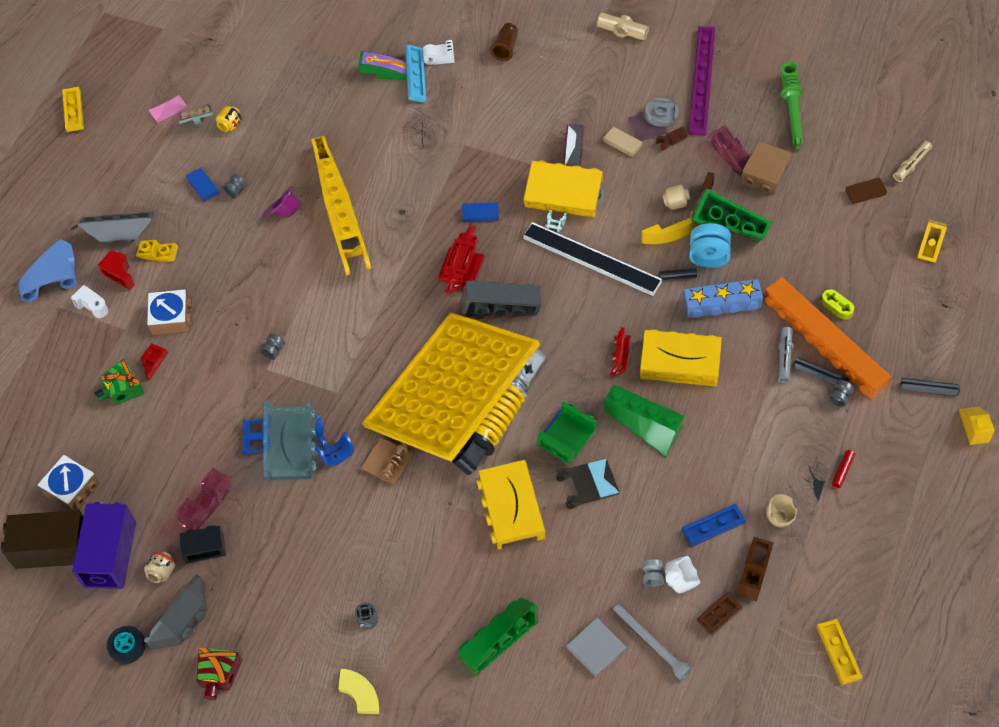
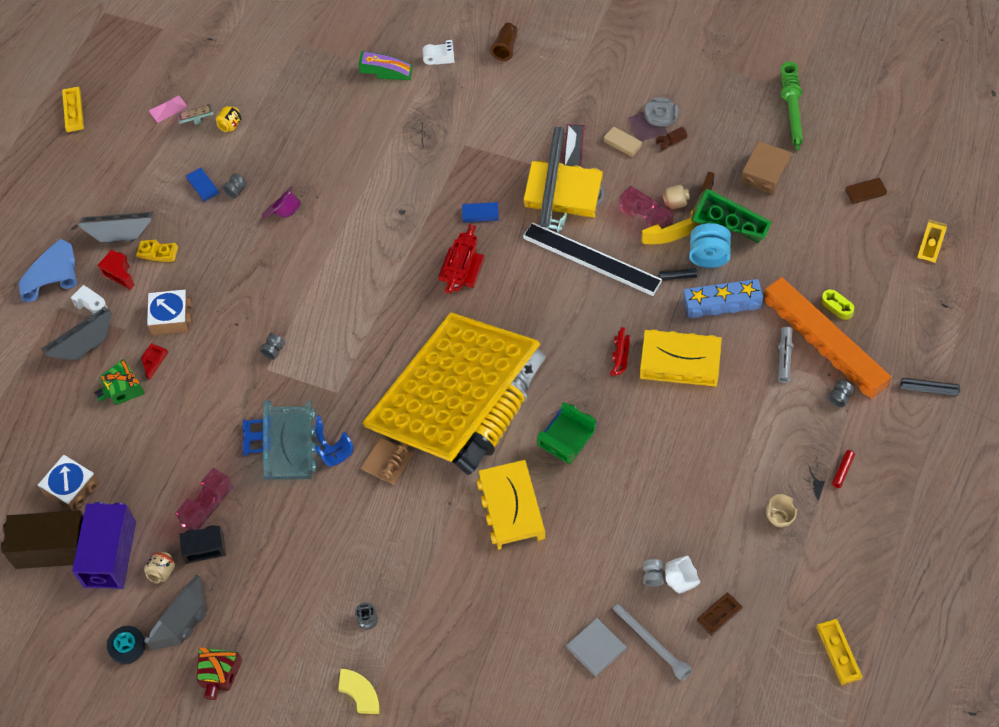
(81, 338): none -> dark grey wedge
(338, 204): yellow piece -> none
(415, 73): medium azure tile -> none
(498, 635): green wedge -> none
(499, 299): dark grey wedge -> none
(551, 177): none -> dark grey axle
(591, 481): clear smoke flag -> none
(623, 26): tan piece -> none
(635, 202): none -> clear pink arch
(645, 418): green wedge -> none
(702, 81): magenta tile -> none
(713, 525): blue tile -> none
(729, 149): clear pink slope -> none
(755, 569): reddish brown slope -> none
(818, 371): black axle -> none
(908, 165): tan pin -> none
(977, 425): yellow slope -> none

